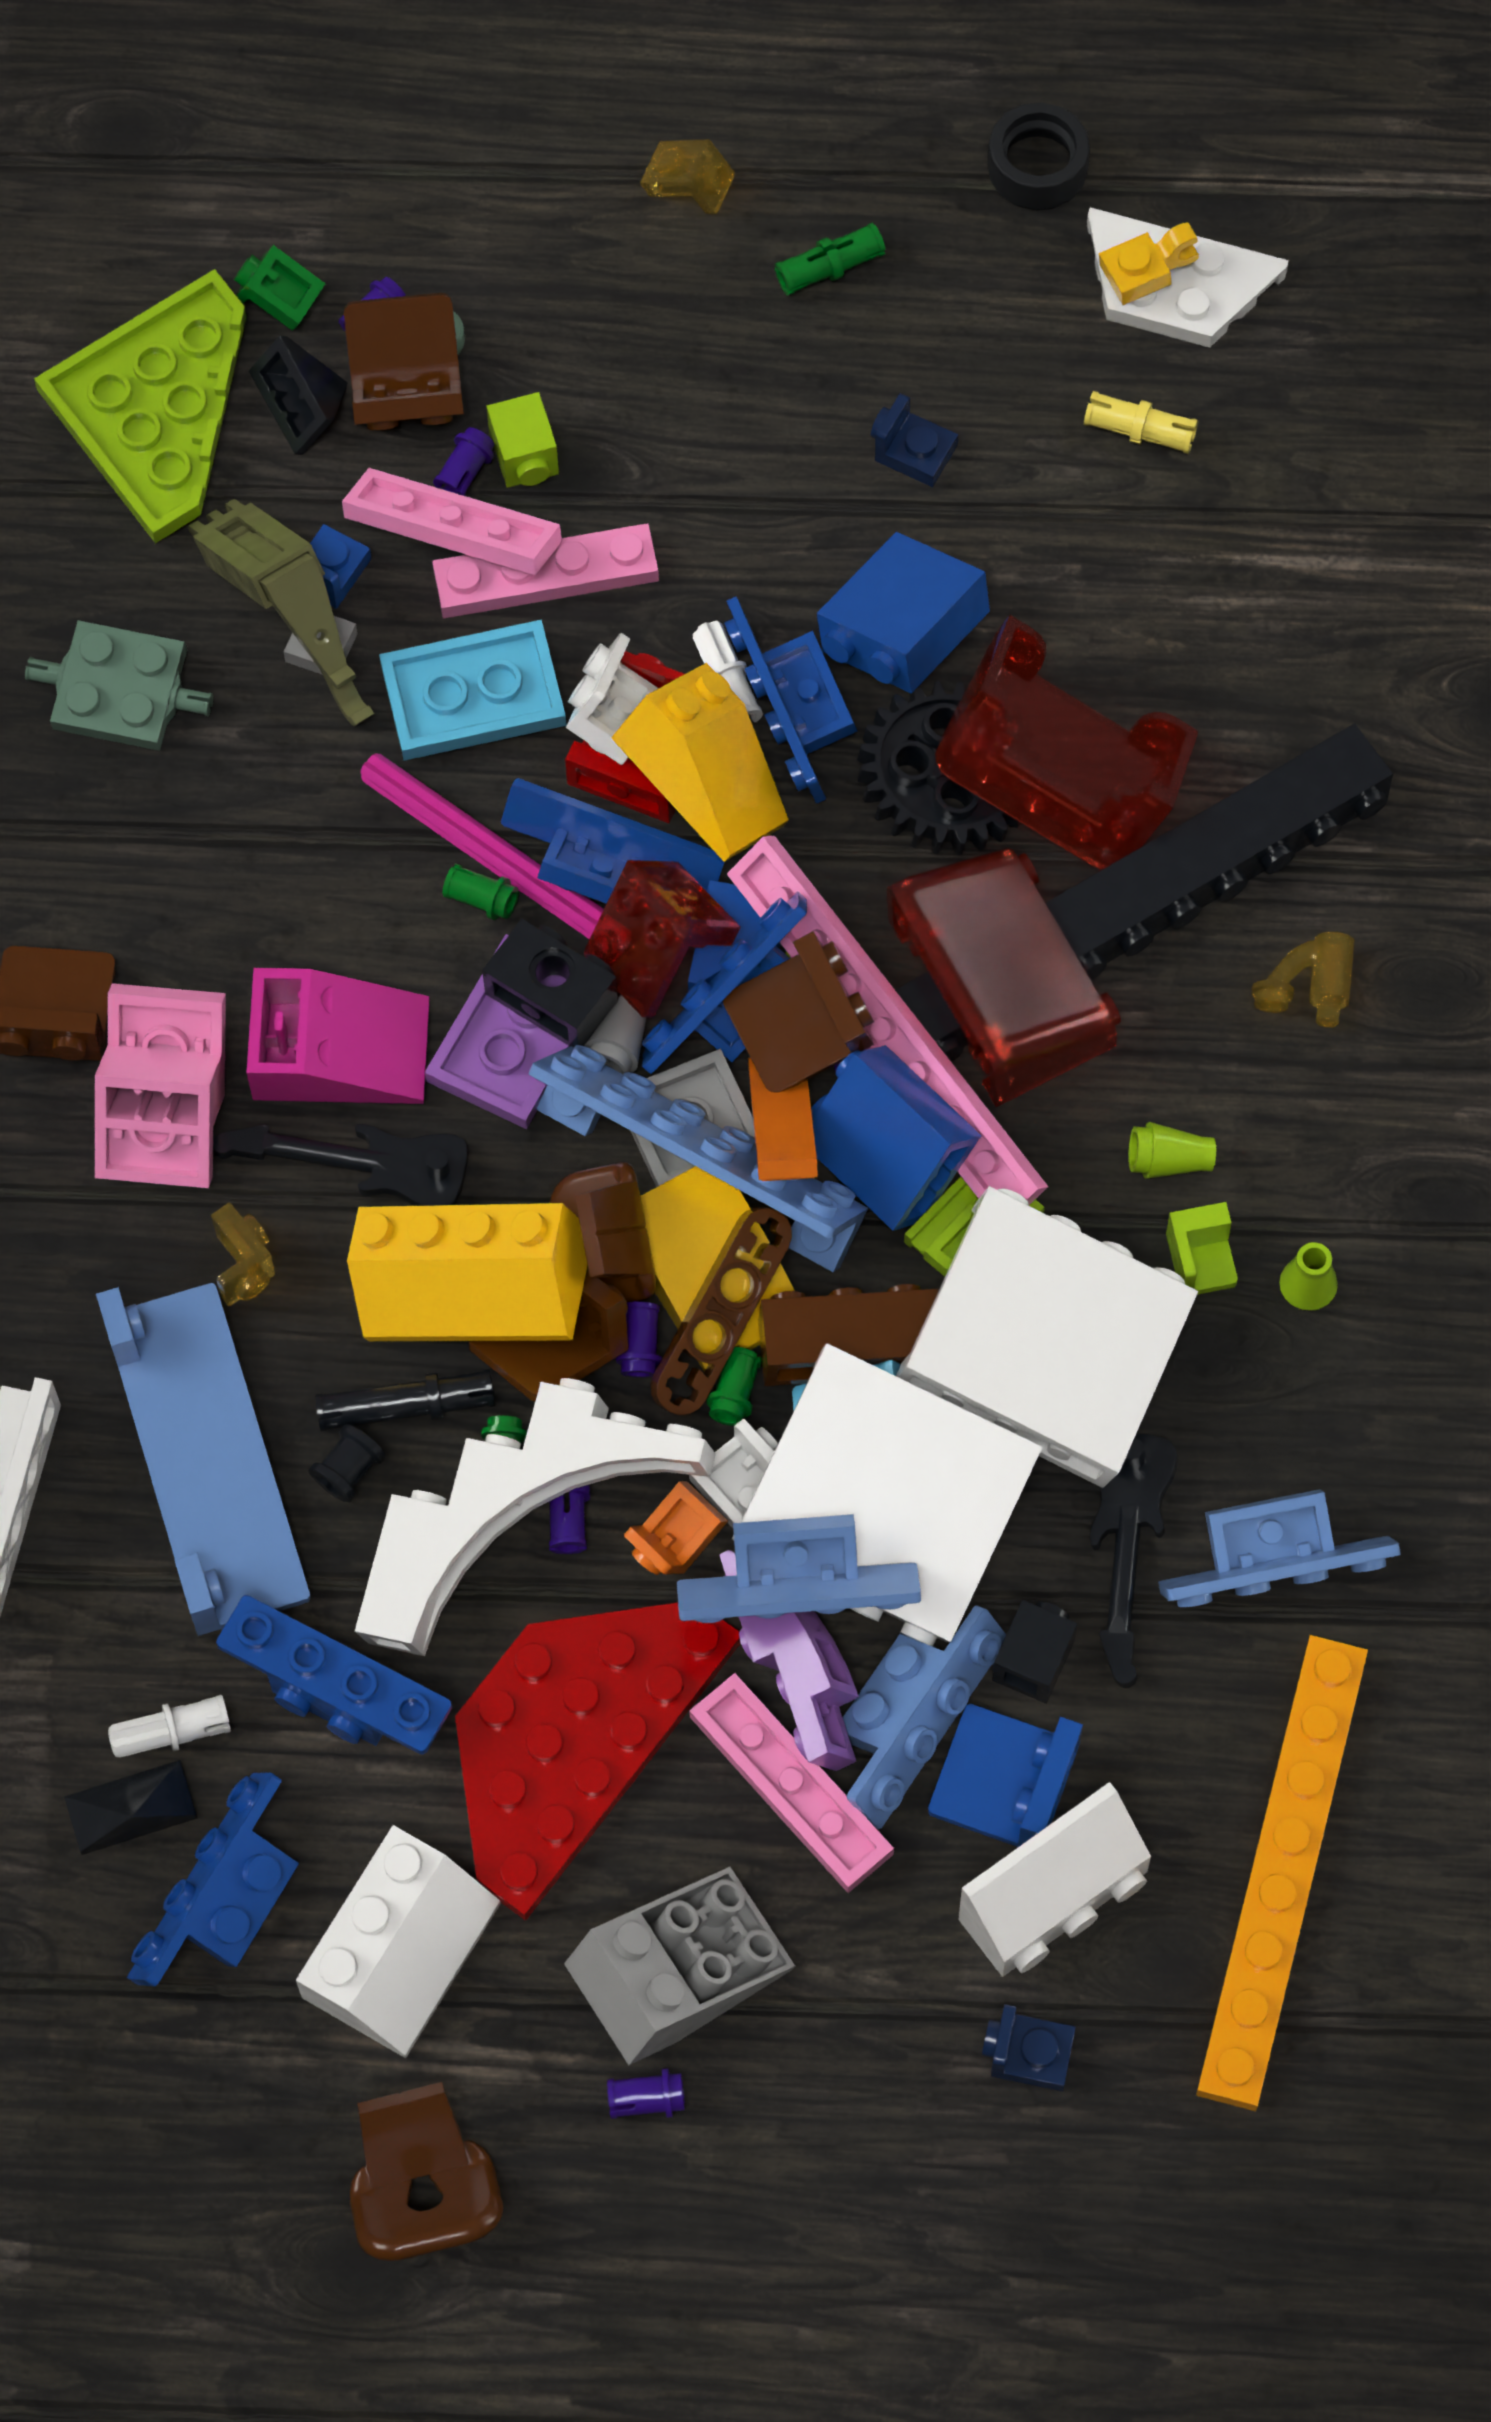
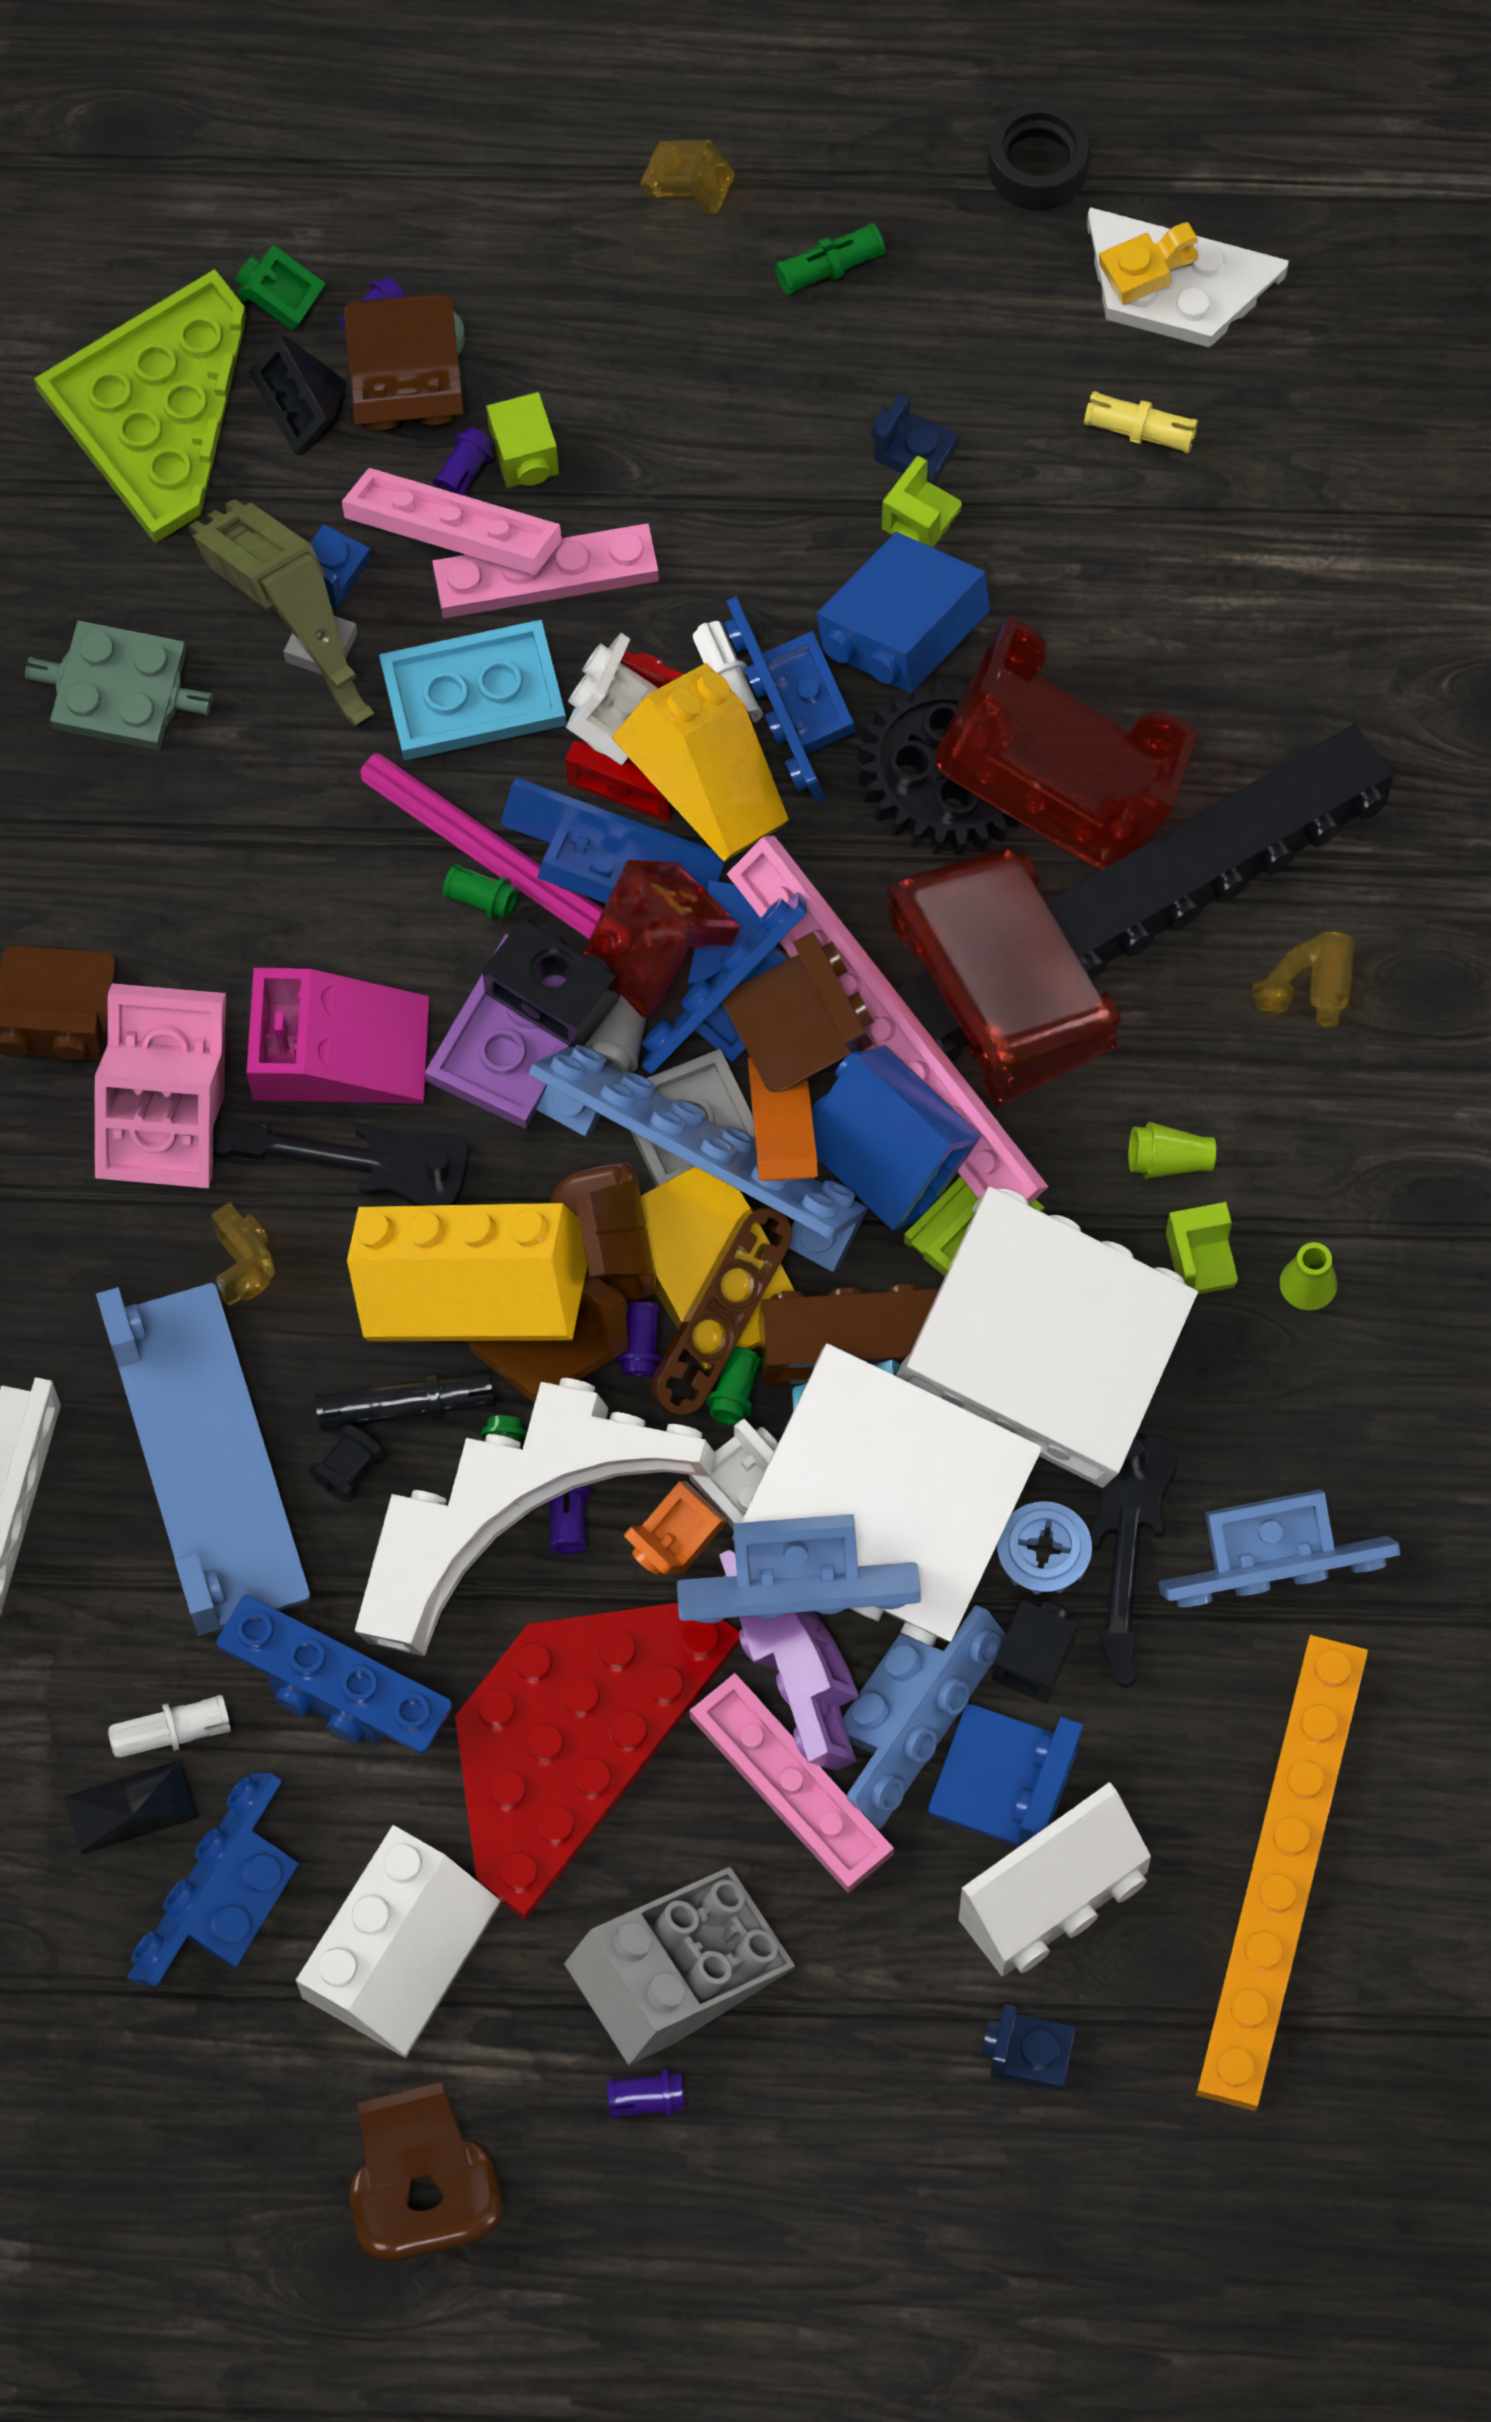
(918, 507): none -> lime panel
(1067, 1534): none -> light blue gear

